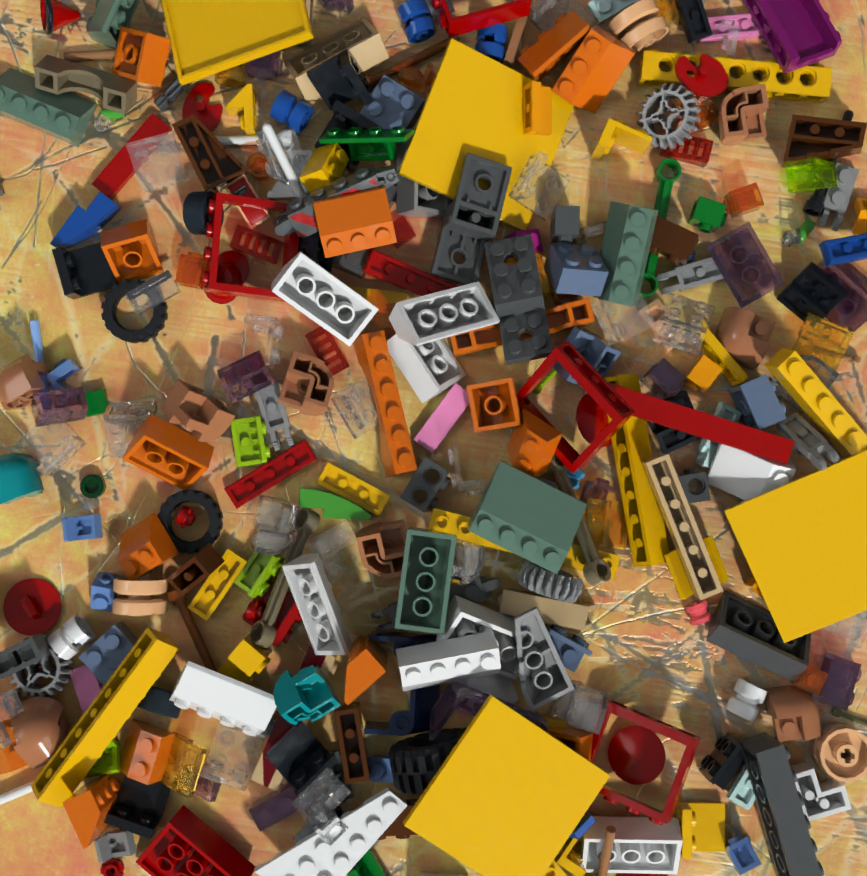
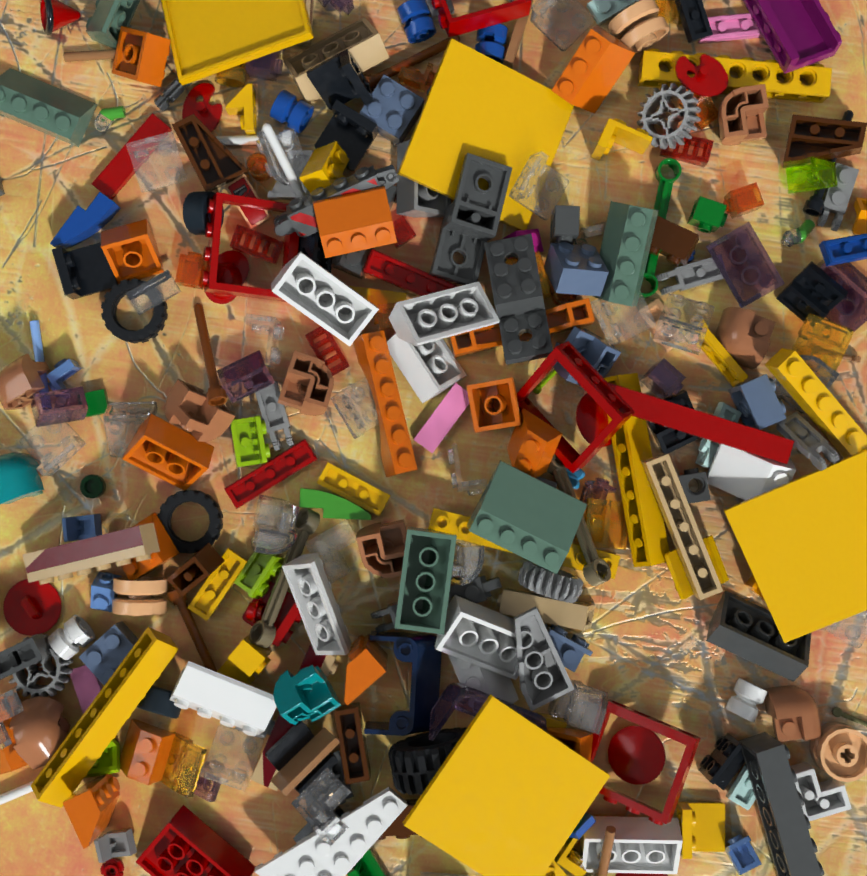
(62, 76): dark tan arch -> none
(92, 552): none -> brick
(139, 807): black bracket -> none
(186, 517): red plate -> none
(216, 394): none -> dark orange piece
(274, 807): brick -> none
(305, 761): none -> medium nougat tile
(370, 144): green bracket -> none
(380, 769): medium blue bracket -> none
(420, 482): dark grey brick -> none
(448, 660): white slope -> none
(537, 109): light orange panel -> none
(553, 46): orange slope -> none
(699, 612): coral wheel -> none
(702, 374): light orange brick -> none
(729, 41): clear bracket -> none
(811, 680): clear orange brick -> none
(840, 682): clear purple brick -> none

